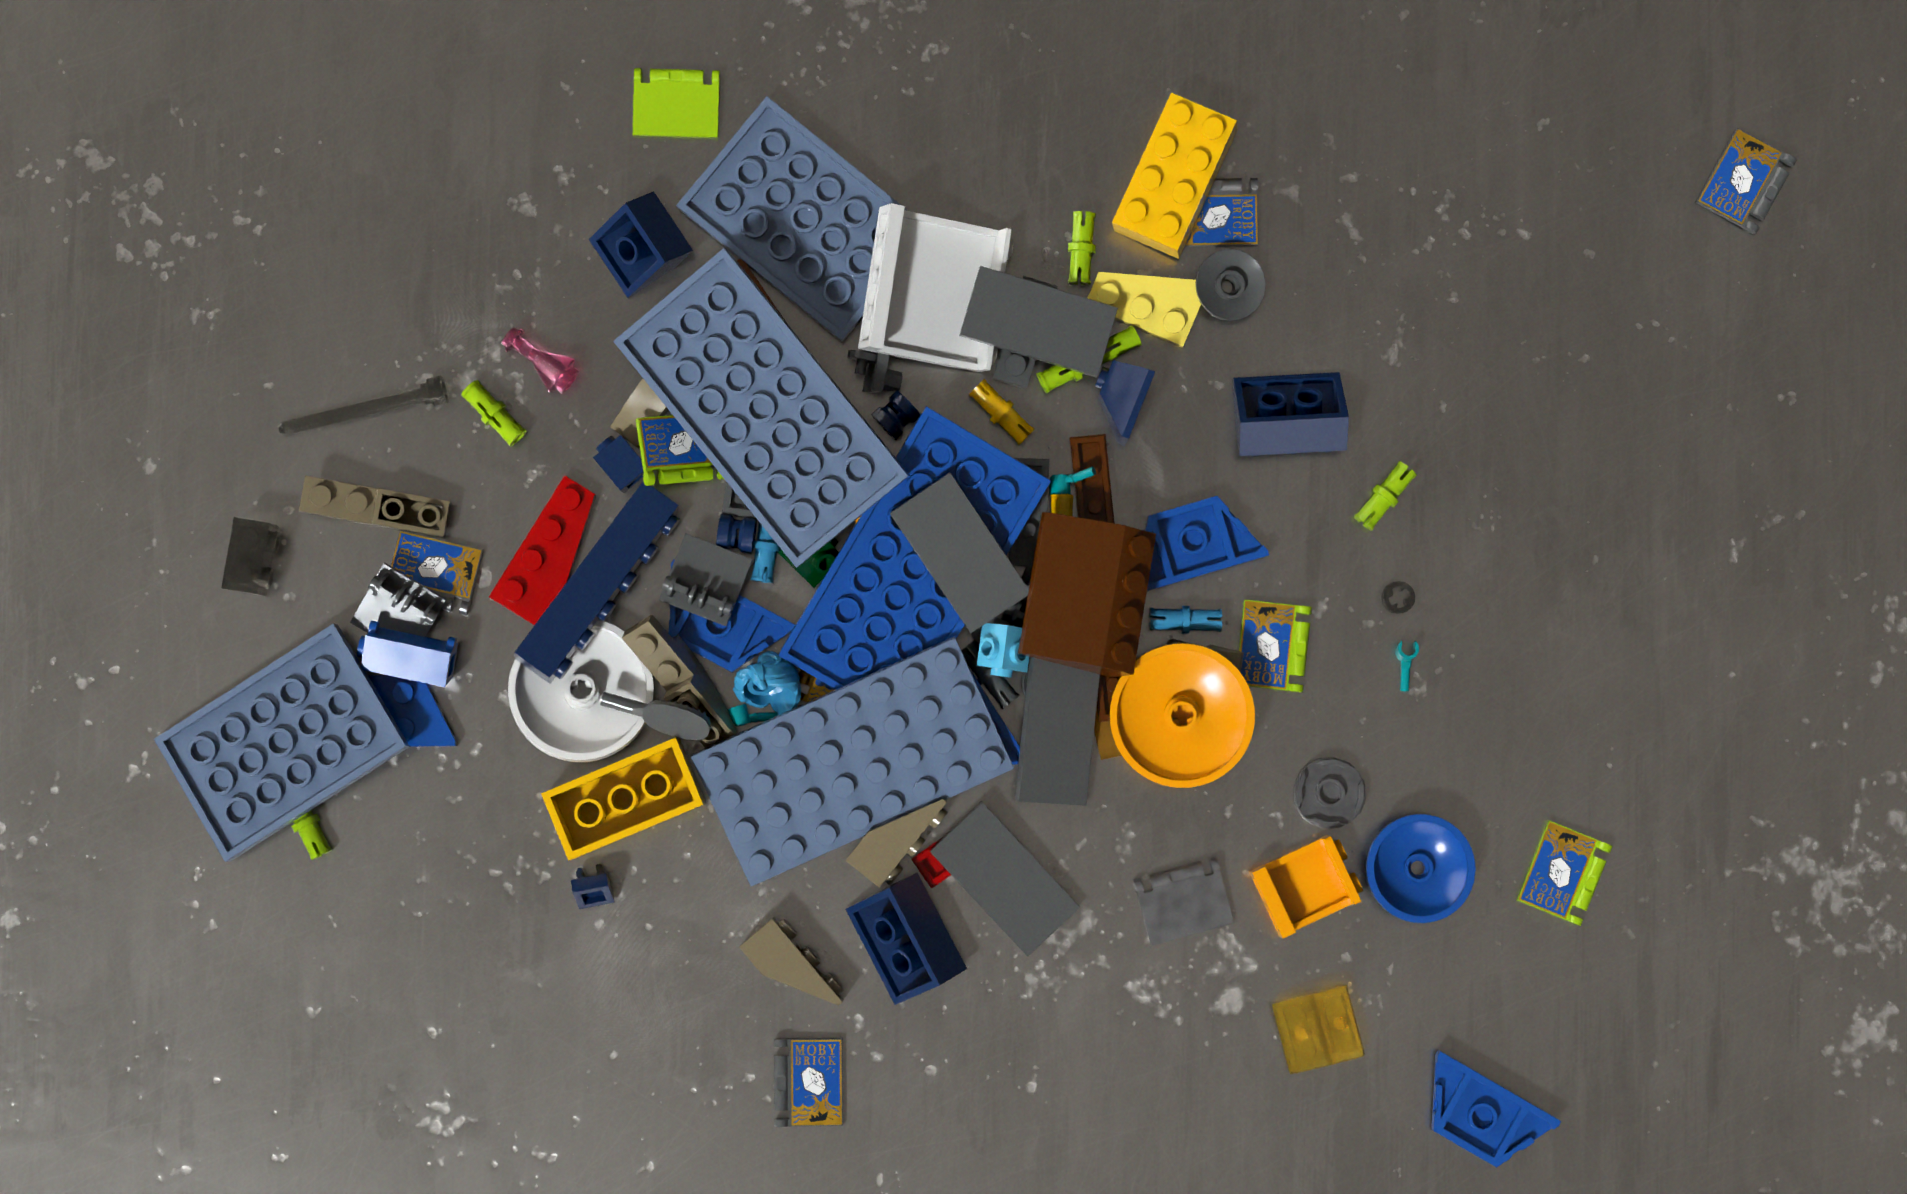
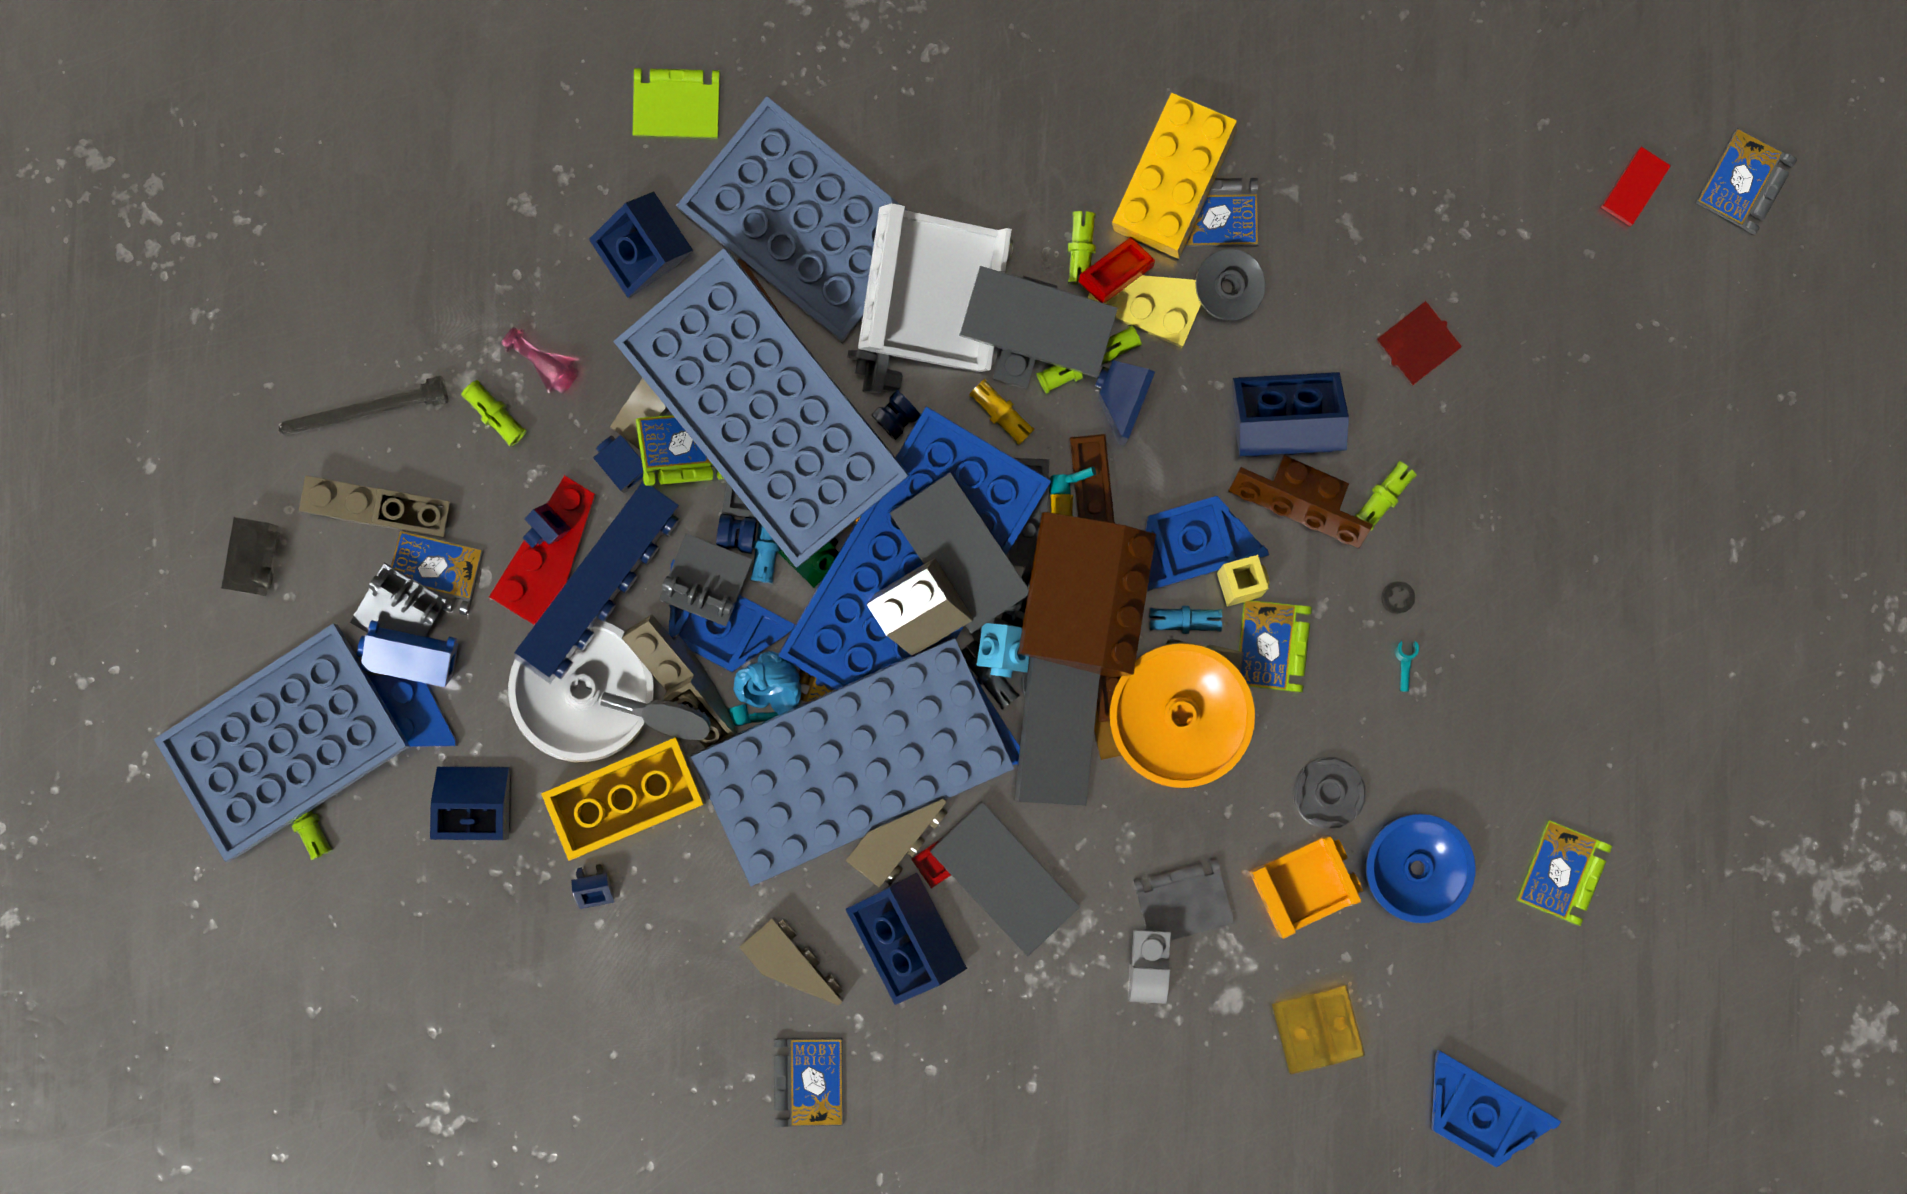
(470, 803): none -> dark blue slope
(545, 526): none -> dark blue tile
(919, 608): none -> dark tan slope
(1116, 270): none -> red tile
(1149, 967): none -> light grey brick
(1243, 580): none -> light yellow brick
(1305, 497): none -> reddish brown bracket
(1418, 343): none -> clear red piece
(1635, 186): none -> red tile

